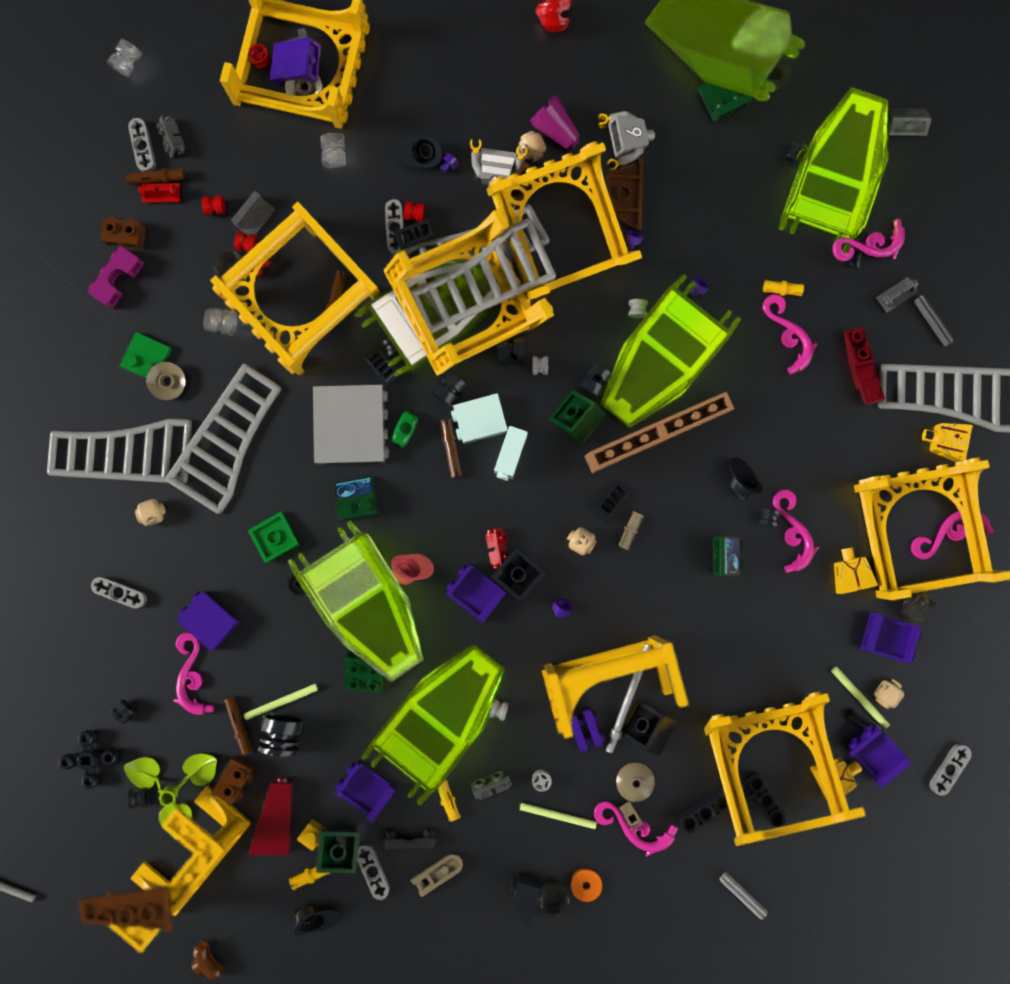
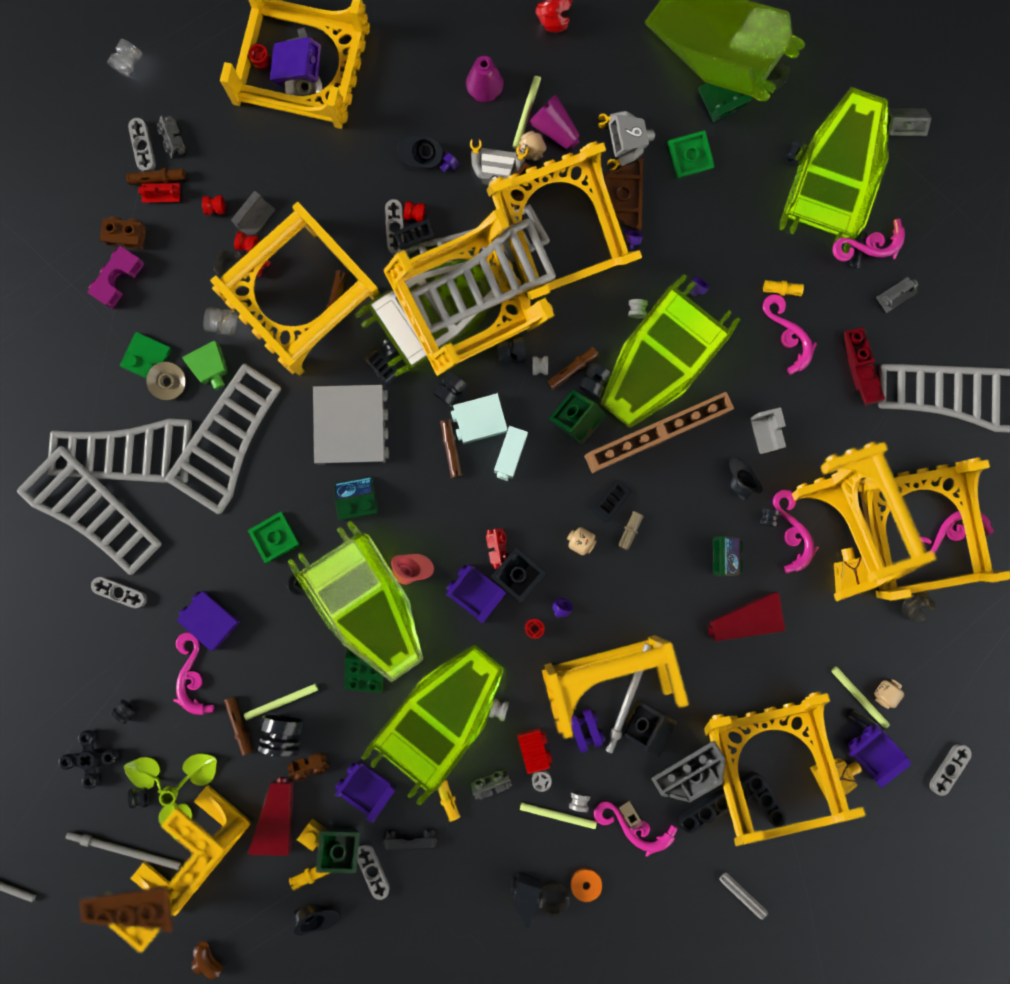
(72, 521): none -> light grey bar
(86, 840): none -> light grey bar
(150, 512): tan head -> none
(208, 364): none -> bright green torso
(233, 780): reddish brown brick -> none
(301, 769): none -> reddish brown hinge
(333, 150): clear wheel -> none
(404, 429): green piece -> none
(438, 873): dark tan plate -> none
(484, 80): none -> magenta cone
(527, 110): none -> yellowish green bar
(534, 628): none -> red wheel
(534, 751): none -> red brick
(579, 364): none -> reddish brown pin
(579, 801): none -> light grey wheel
(628, 775): dark tan dish -> none
(691, 154): none -> green plate
(693, 774): none -> dark grey wedge
(751, 619): none -> dark red slope
(768, 430): none -> light grey panel
(842, 493): none -> yellow arch
(891, 638): dark purple panel -> none
(934, 320): dark grey axle -> none
(949, 440): yellow torso -> none

